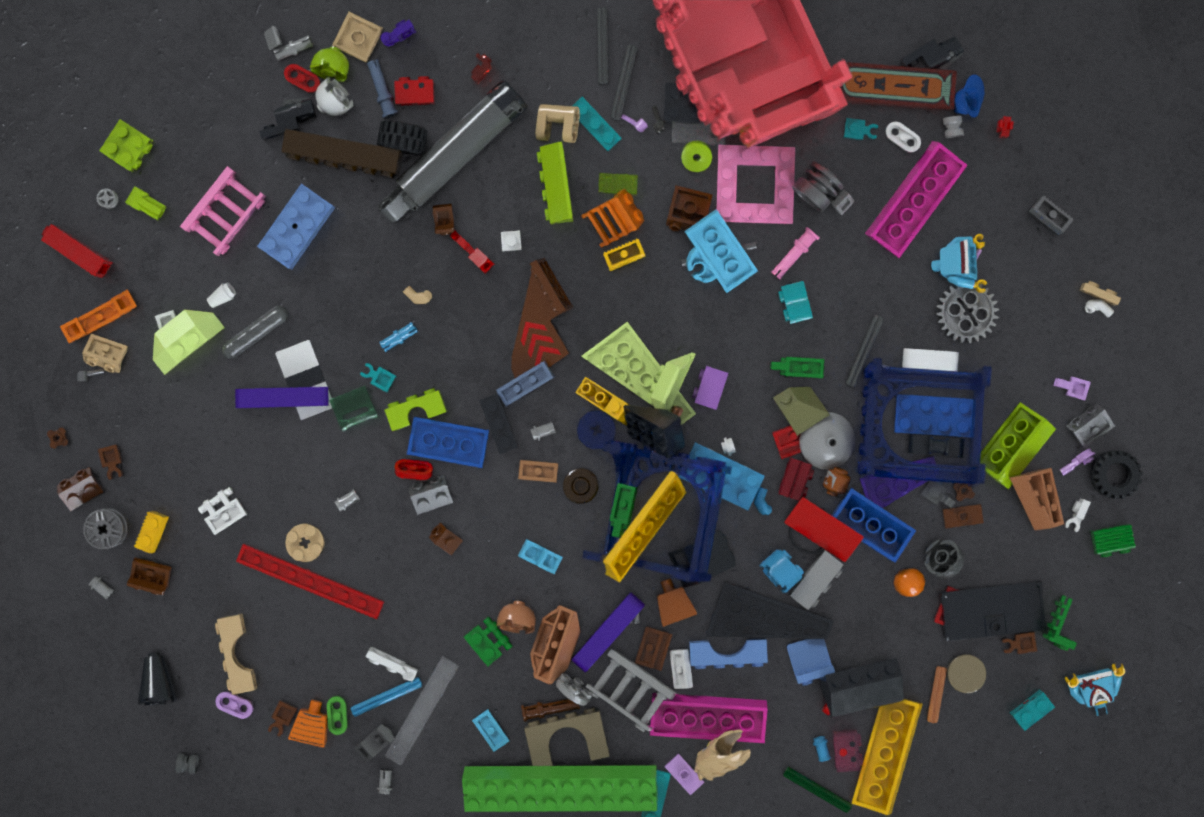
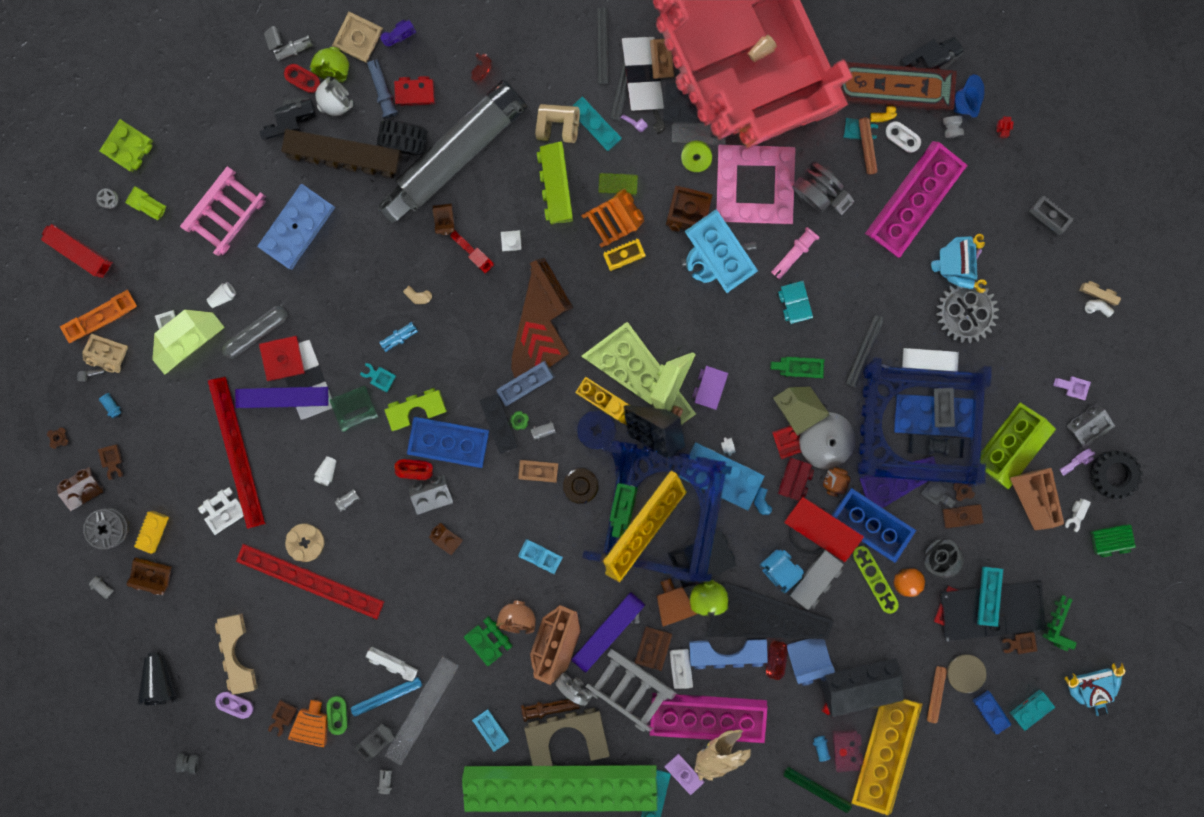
(109, 404): none -> dark azure pin
(236, 452): none -> red tile
(282, 358): none -> red plate
(325, 471): none -> white cone
(514, 420): none -> bright green plate
(643, 90): none -> white sticker
(661, 59): none -> medium nougat plate
(709, 598): none -> lime cylinder
(762, 48): none -> tan cone
(777, 660): none -> clear red plate
(867, 143): none -> nougat axle
(872, 581): none -> lime beam
(883, 117): none -> yellow arm
(944, 407): none -> dark grey plate
(990, 596): none -> teal plate
(991, 712): none -> blue brick

